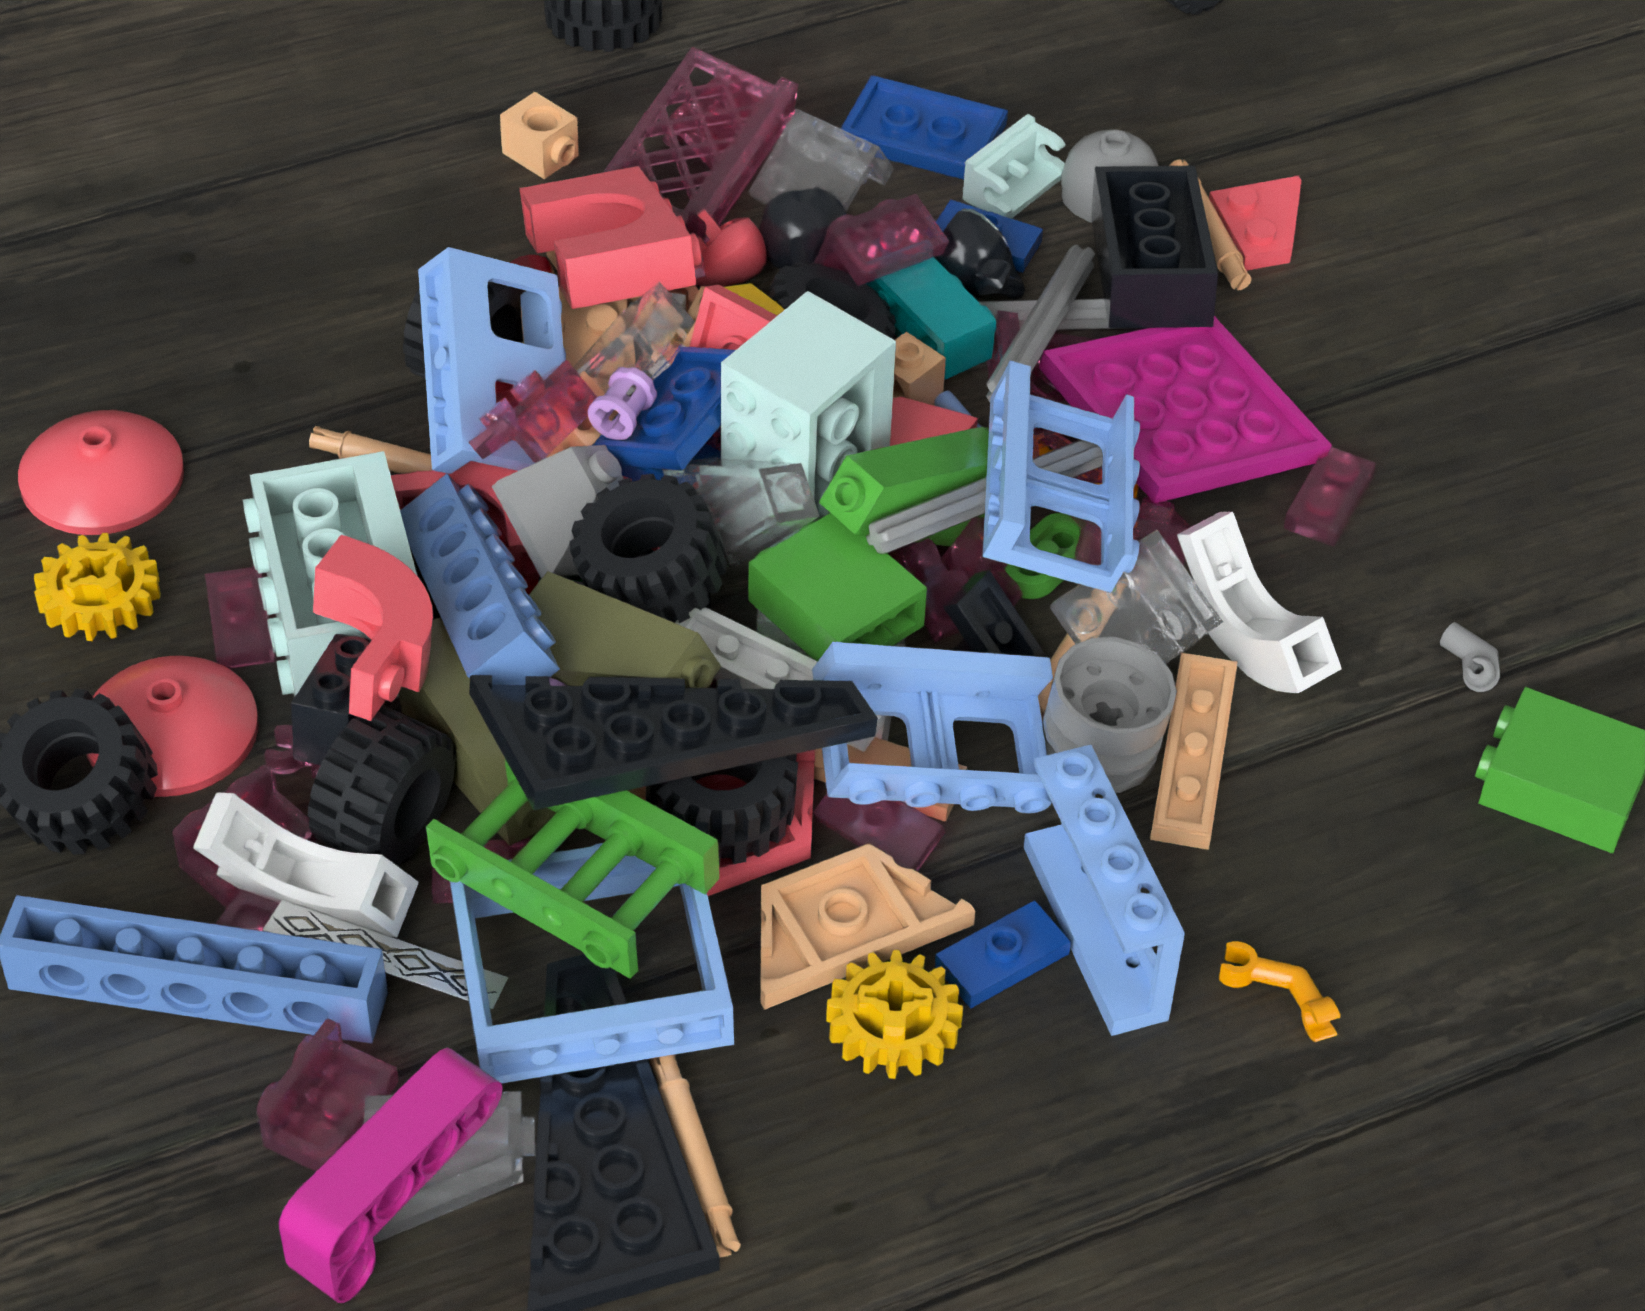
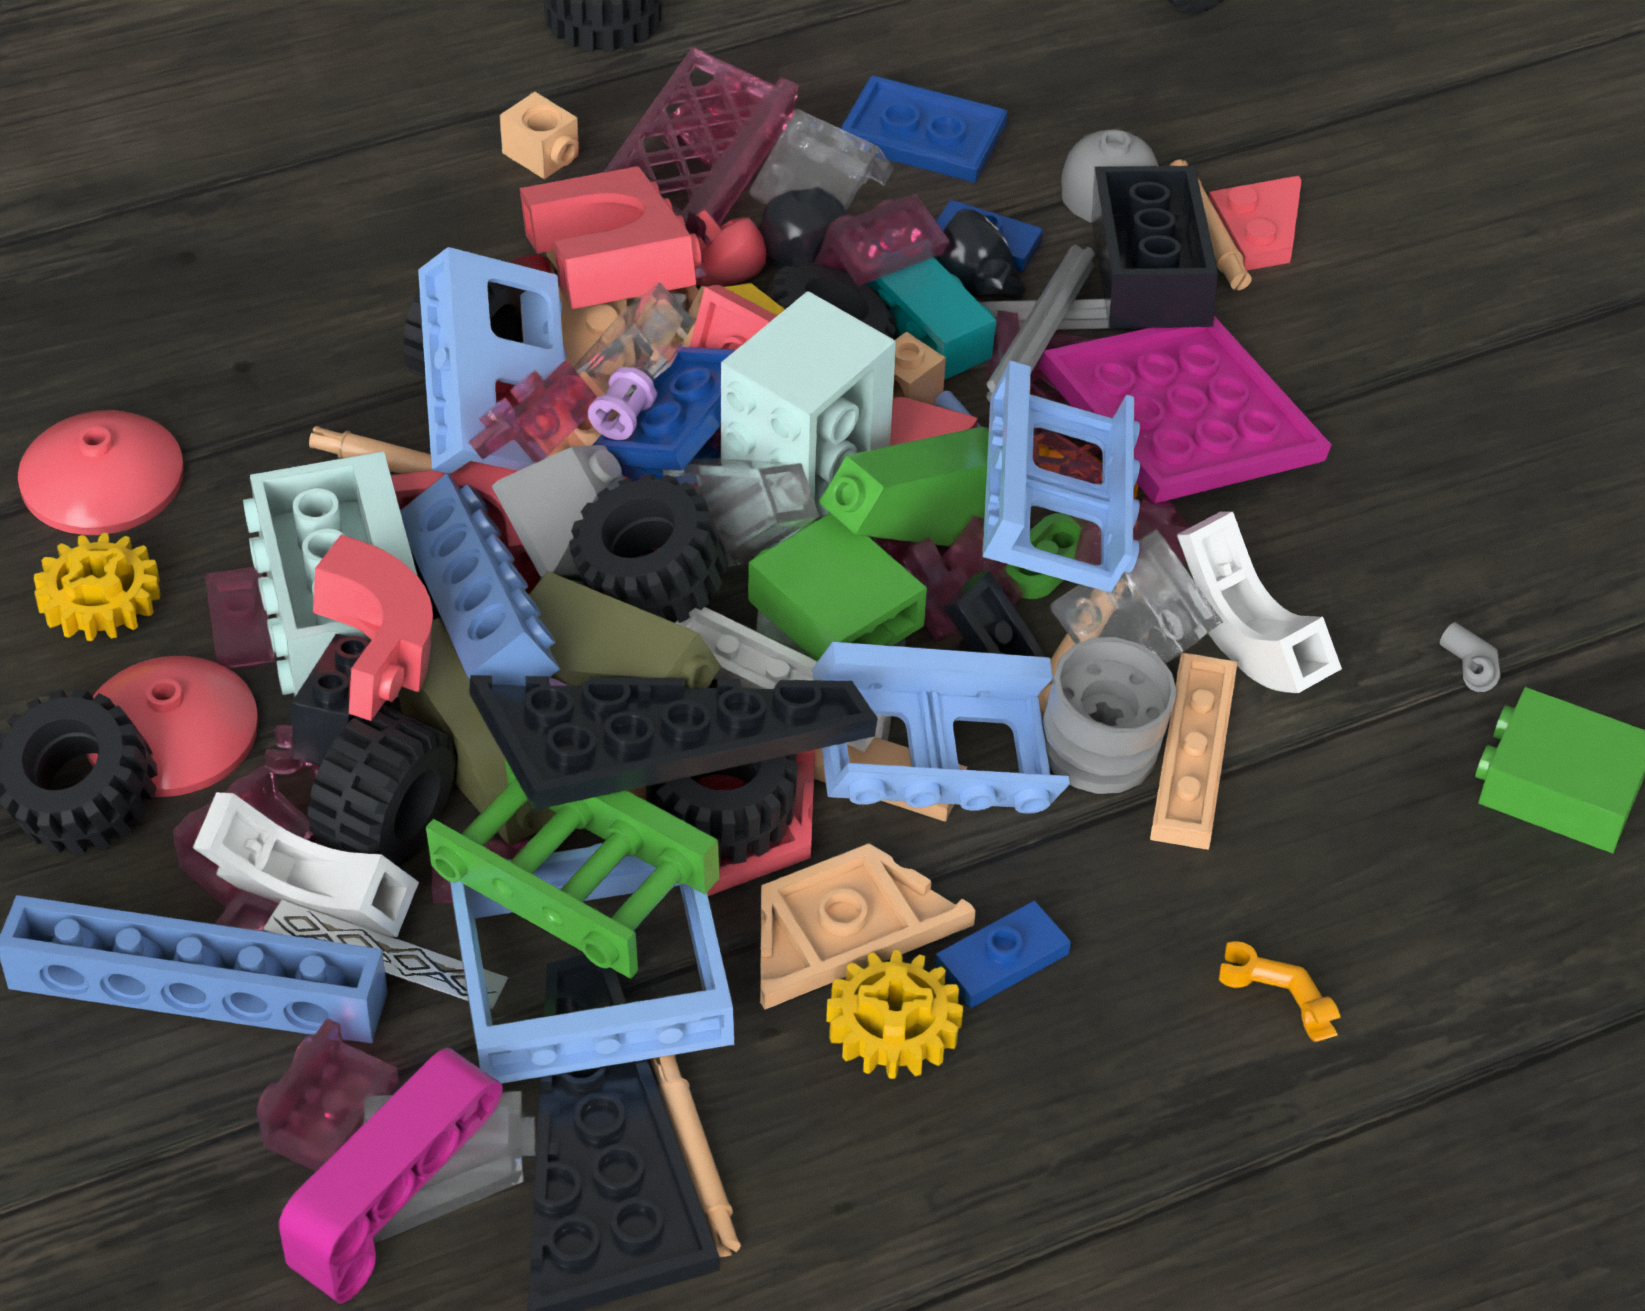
(886, 825): clear pink plate -> none
(969, 500): light grey axle -> none
(1013, 169): light aqua hinge -> none
(1094, 883): light blue window -> none
(1329, 496): clear pink plate -> none

